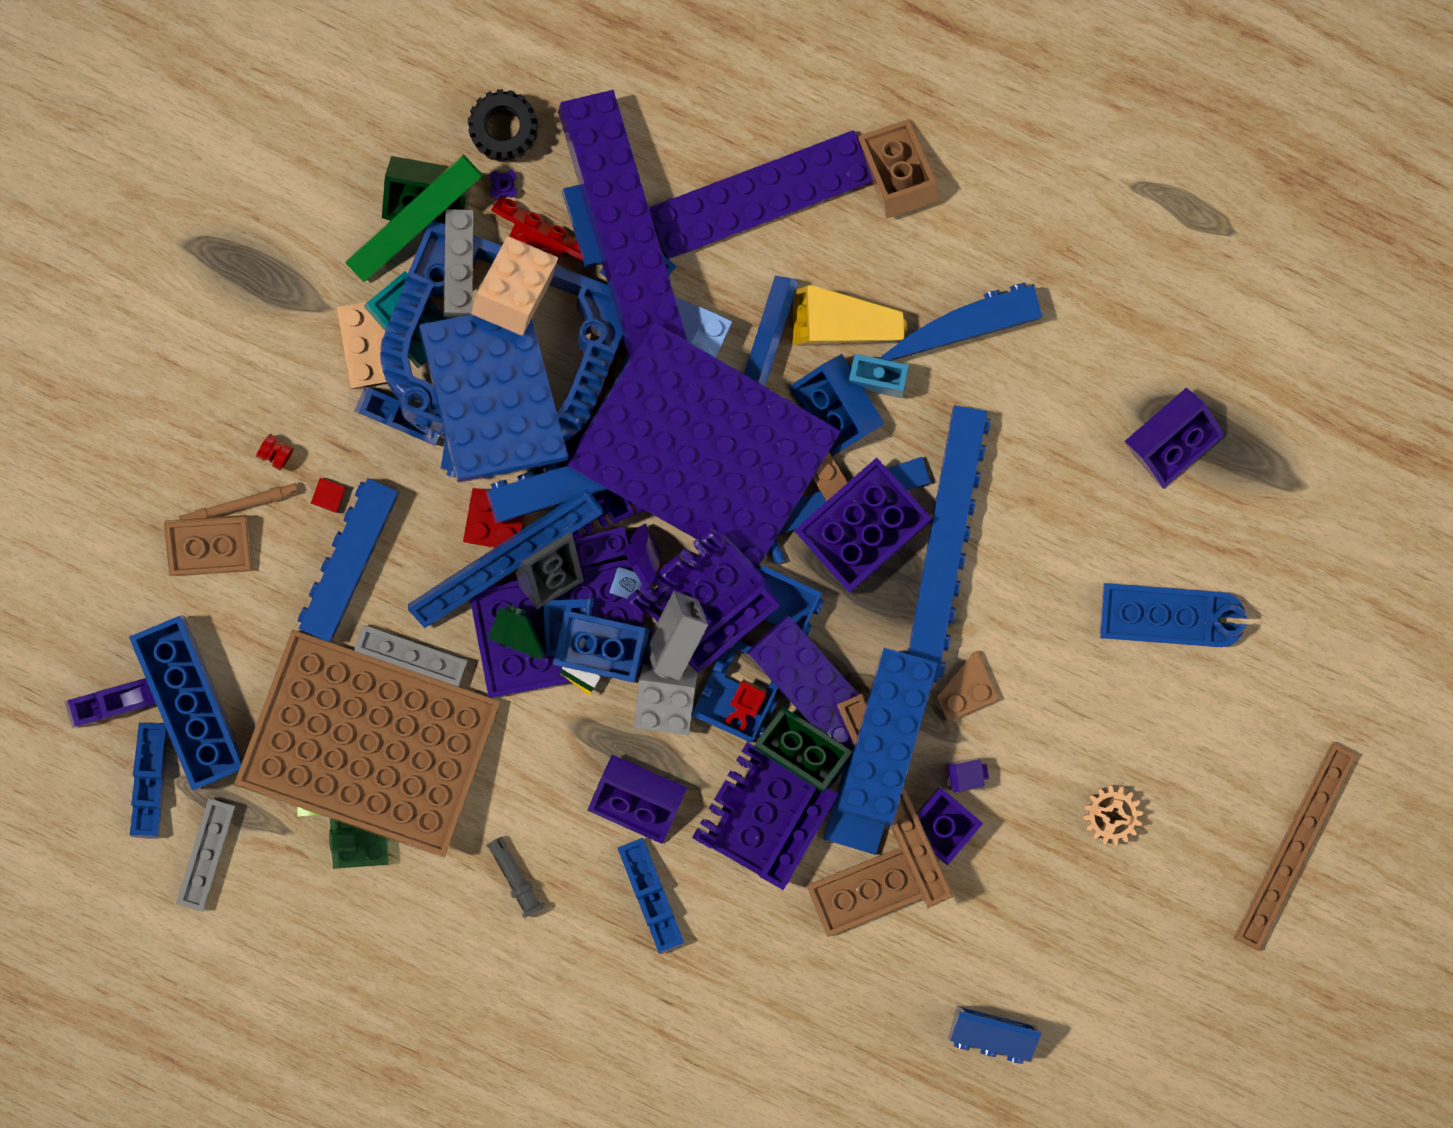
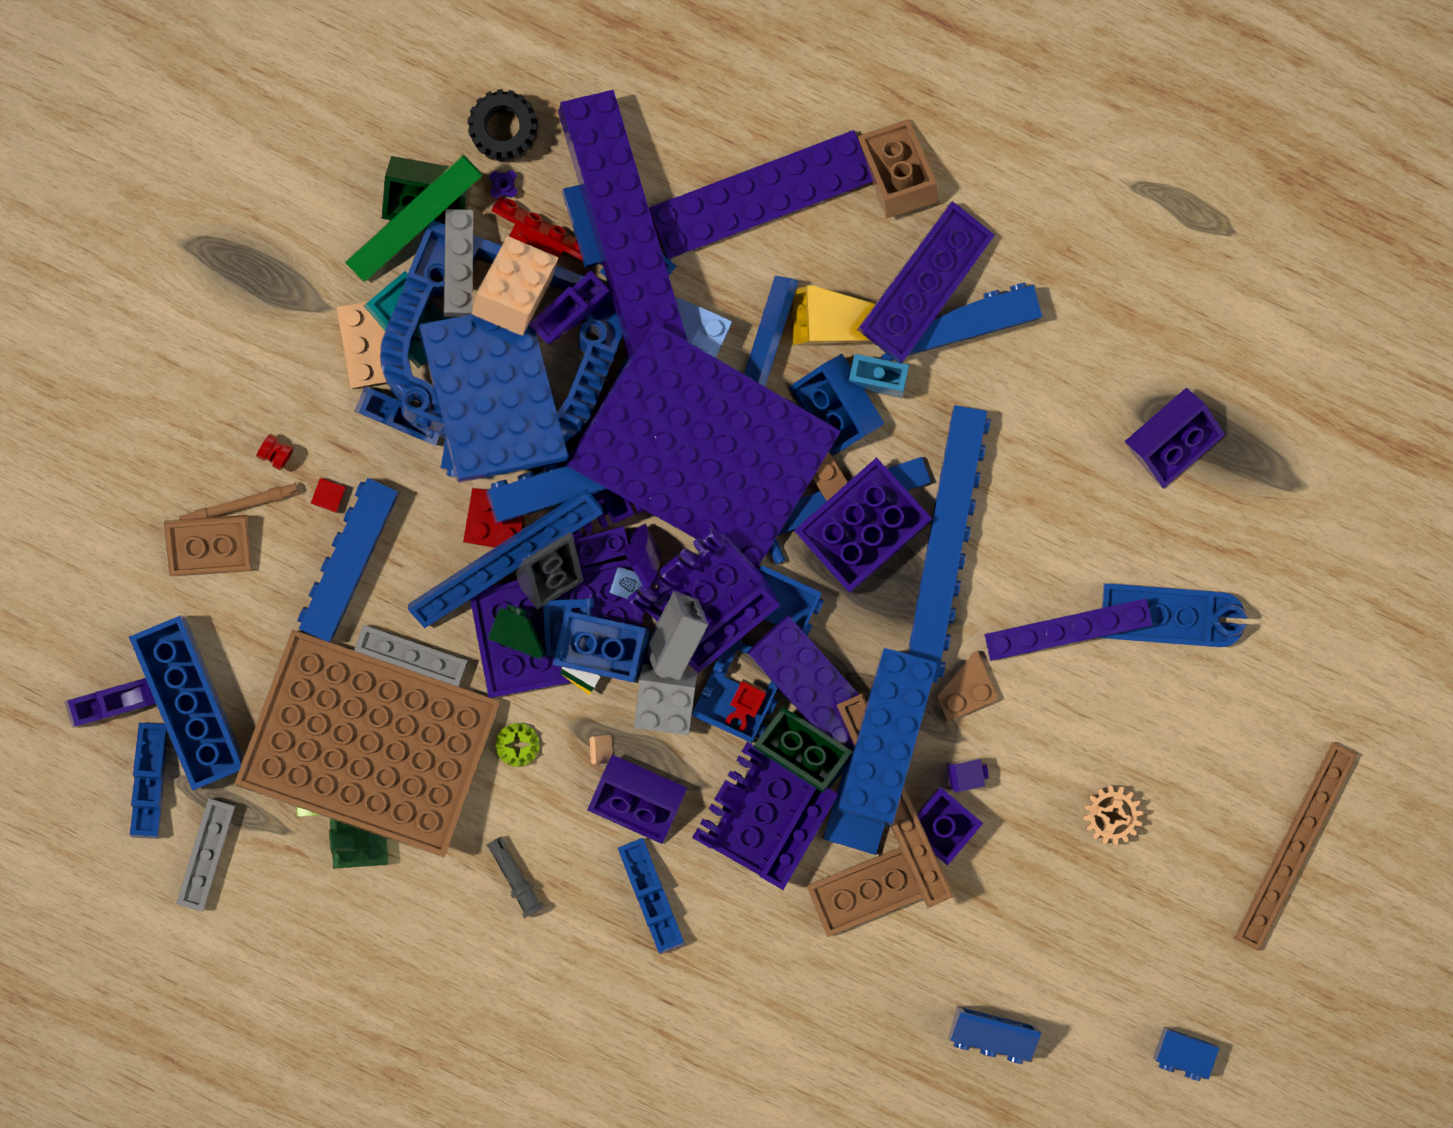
(507, 736): none -> lime gear
(570, 308): none -> dark purple slope
(600, 748): none -> light nougat slope
(925, 282): none -> dark purple plate
(1068, 629): none -> dark purple plate
(1186, 1054): none -> blue brick

